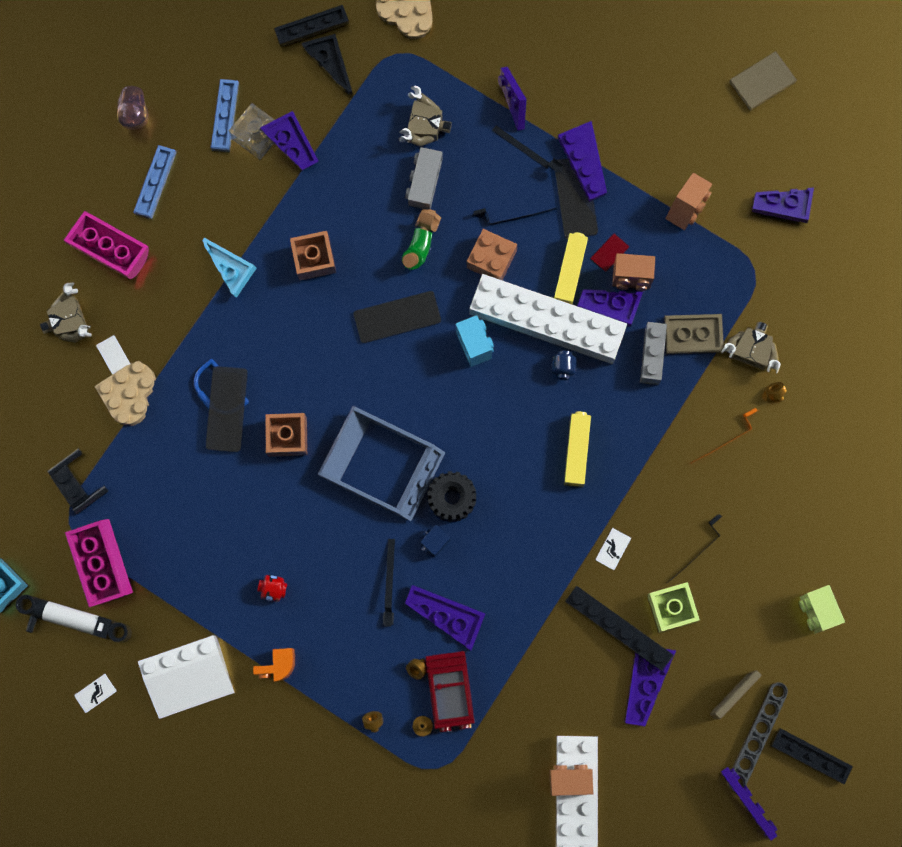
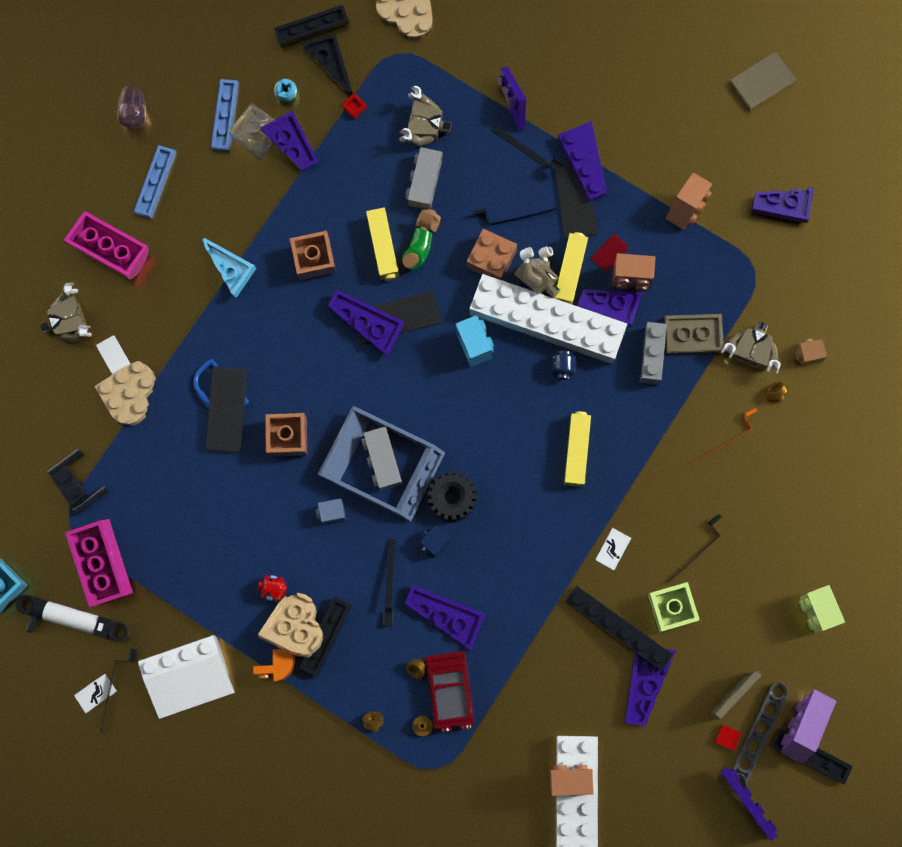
(131, 659): none -> black piece
(290, 86): none -> medium azure piece
(294, 626): none -> tan plate
(330, 628): none -> black plate
(331, 511): none -> sand blue brick
(354, 106): none -> red tile
(369, 321): none -> dark purple wing
(381, 459): none -> light grey brick
(382, 244): none -> light yellow brick
(537, 272): none -> dark tan torso
(728, 737): none -> red tile
(807, 726): none -> medium lavender brick
(810, 351): none -> medium nougat brick

